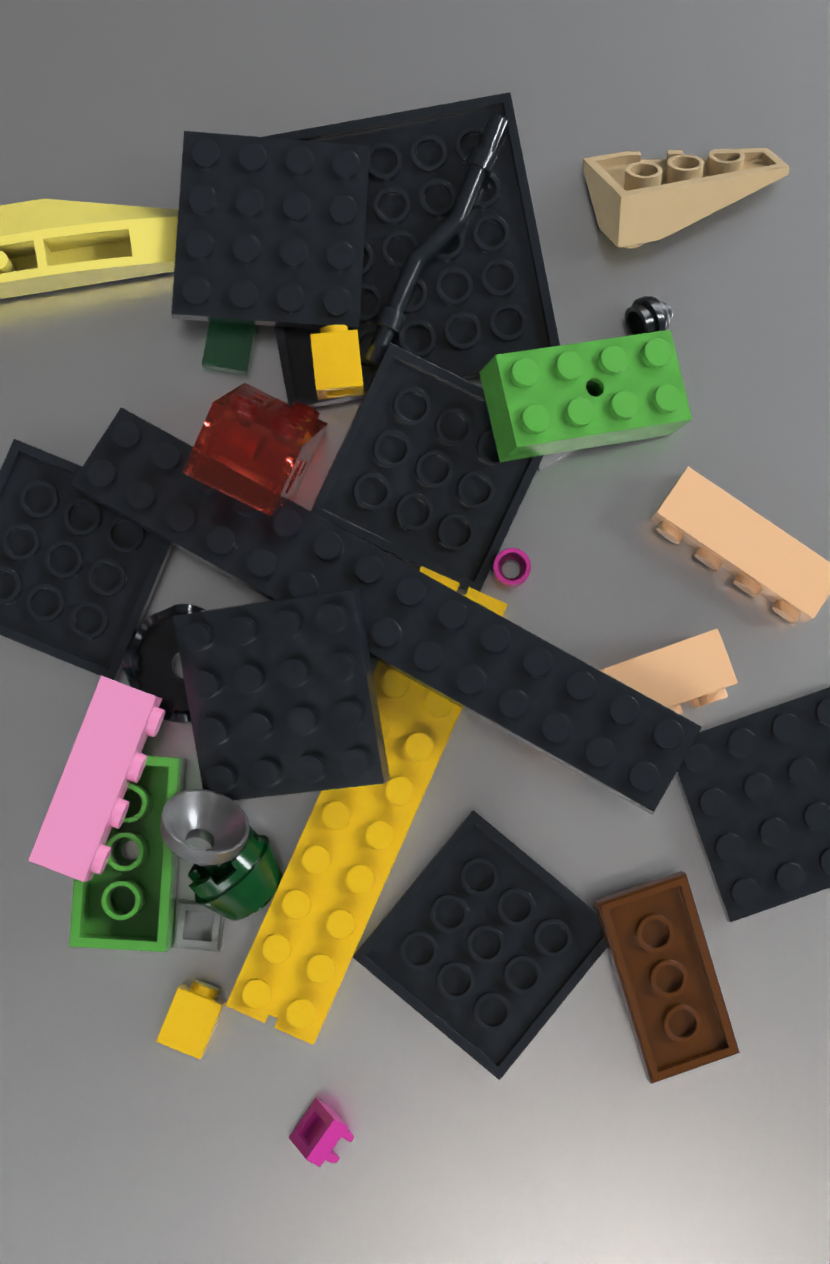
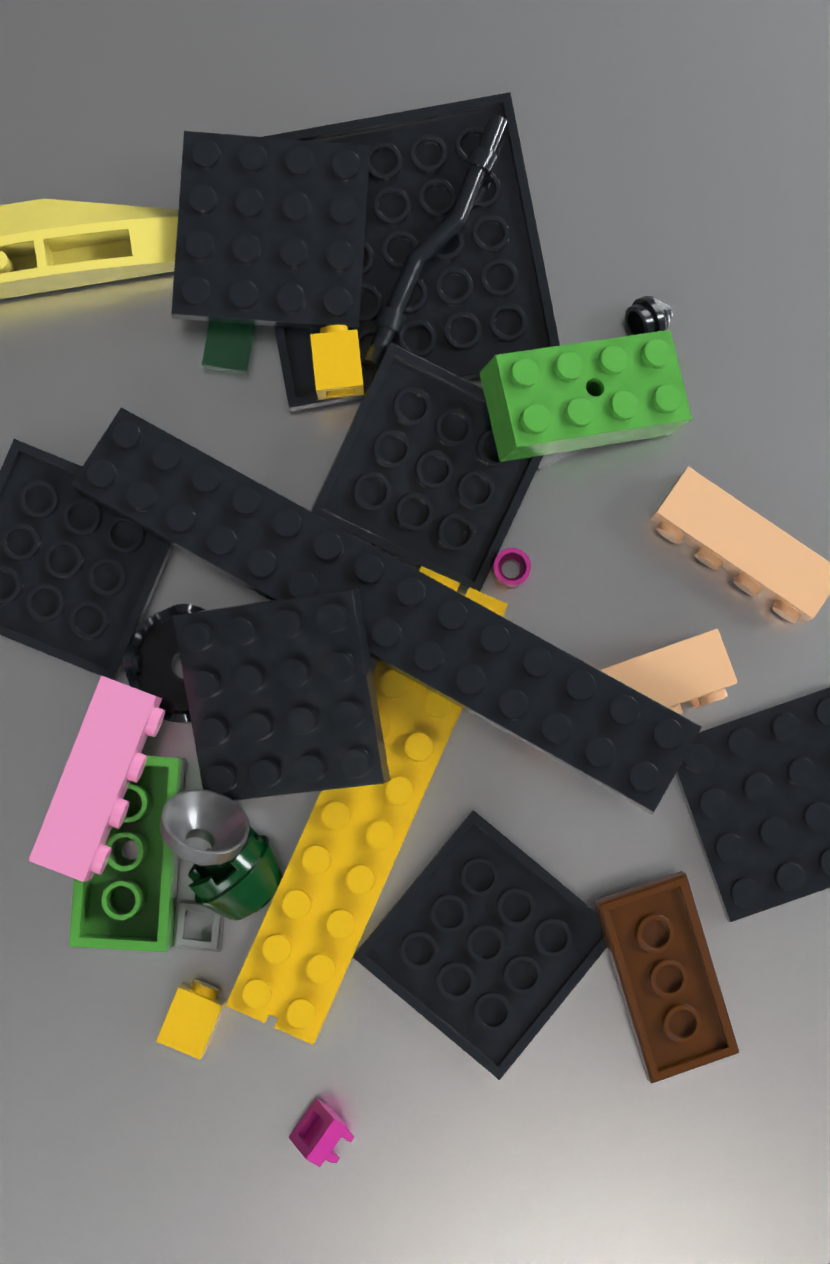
(255, 447): clear red piece -> none
(656, 197): tan wedge -> none

